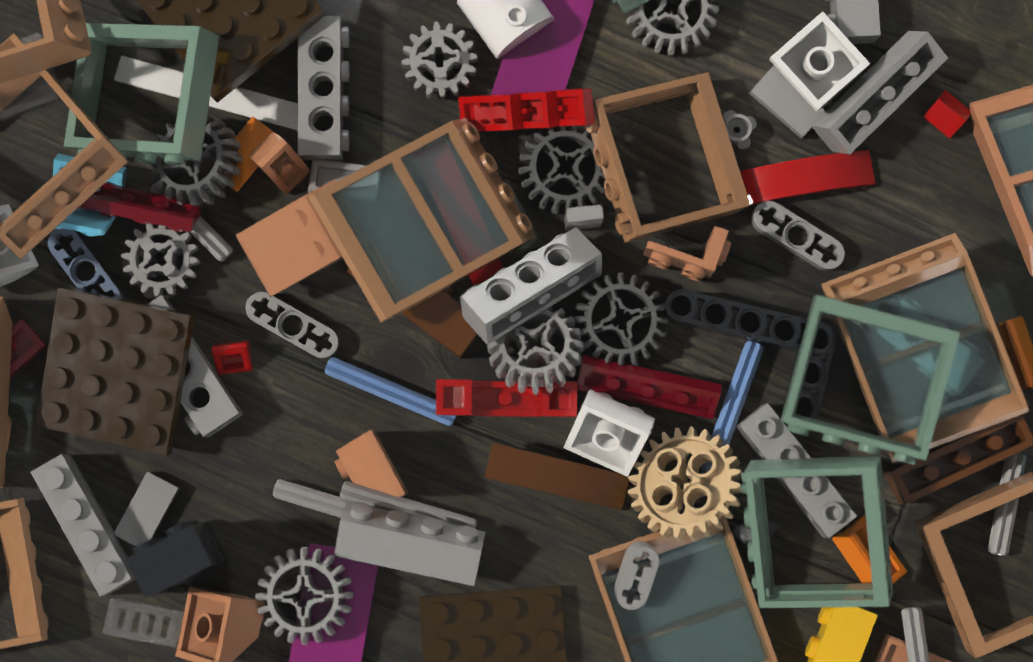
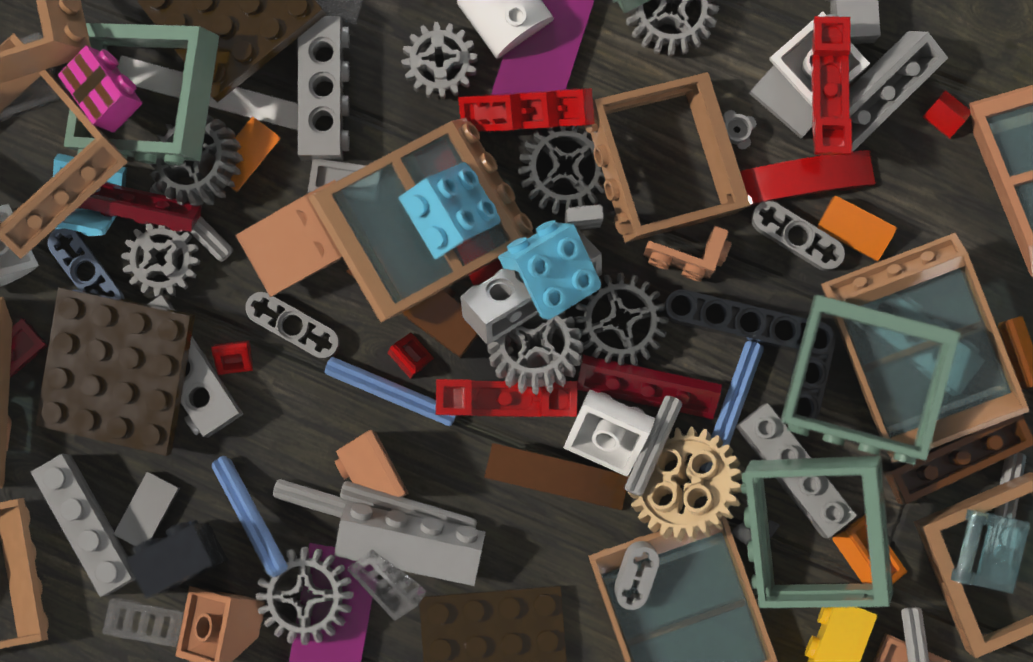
(100, 88): none -> dark pink brick
(249, 516): none -> medium blue axle
(280, 162): nougat slope -> none
(396, 601): none -> clear slope
(410, 355): none -> red slope
(449, 208): none -> medium azure bracket
(553, 267): none -> medium azure bracket
(653, 446): none -> light grey axle
(831, 86): none -> red slope
(856, 228): none -> orange slope
(1000, 551): none -> clear light blue plate

